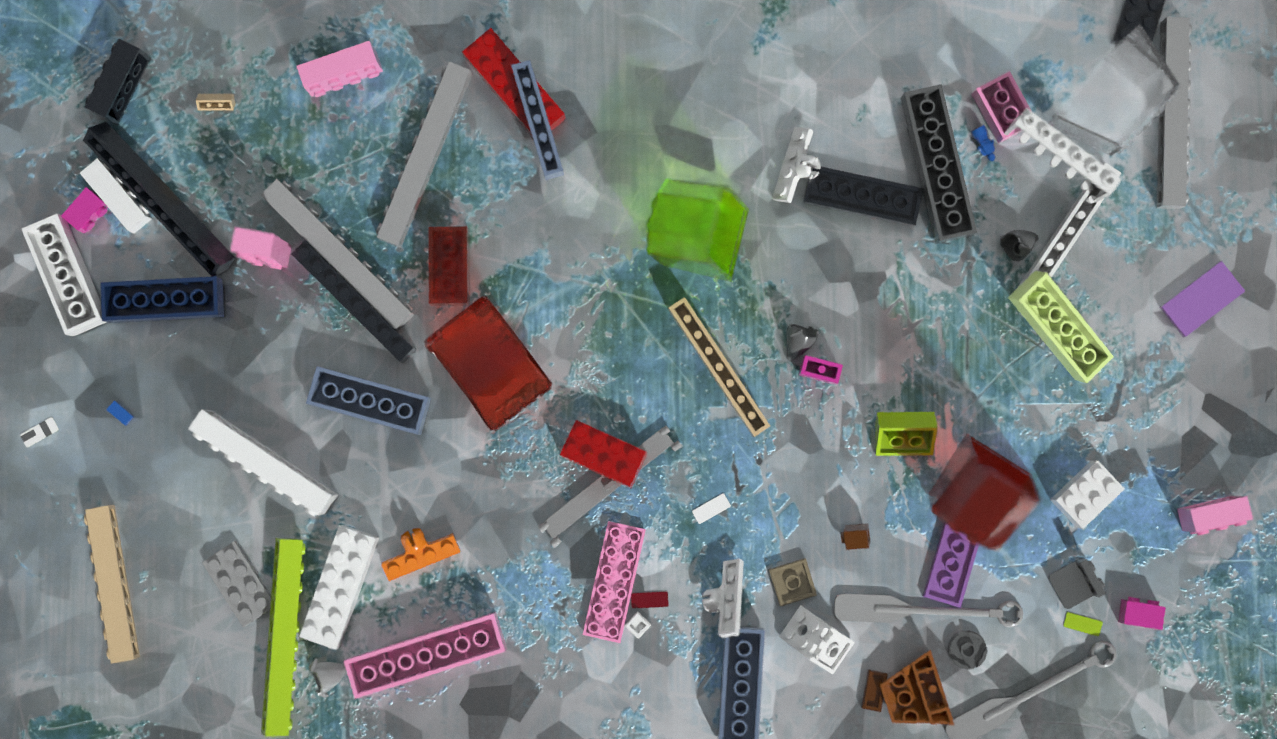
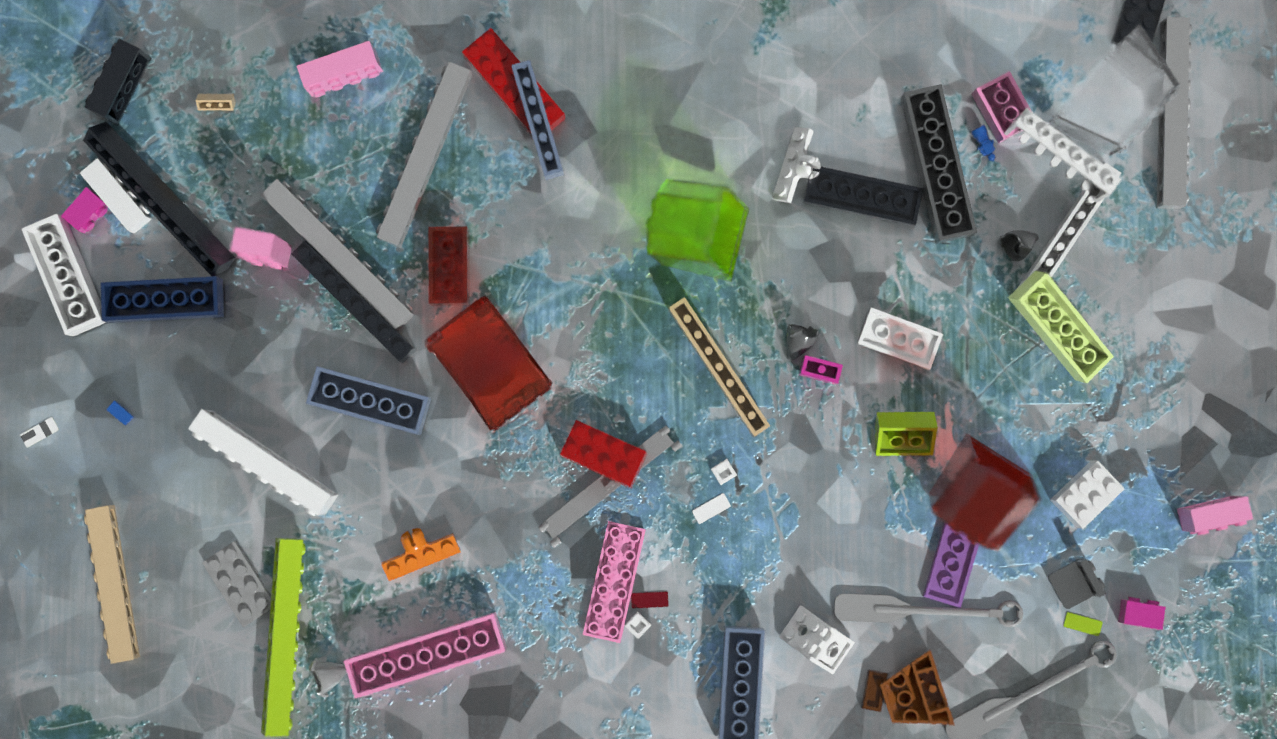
(339, 587): white brick -> none
(723, 472): none -> white tile
(727, 598): white plate -> none
(792, 582): dark tan tile -> none
(856, 536): reddish brown brick -> none
(900, 338): none -> white plate
(967, 649): dark grey tile -> none
(1202, 299): medium lavender tile -> none

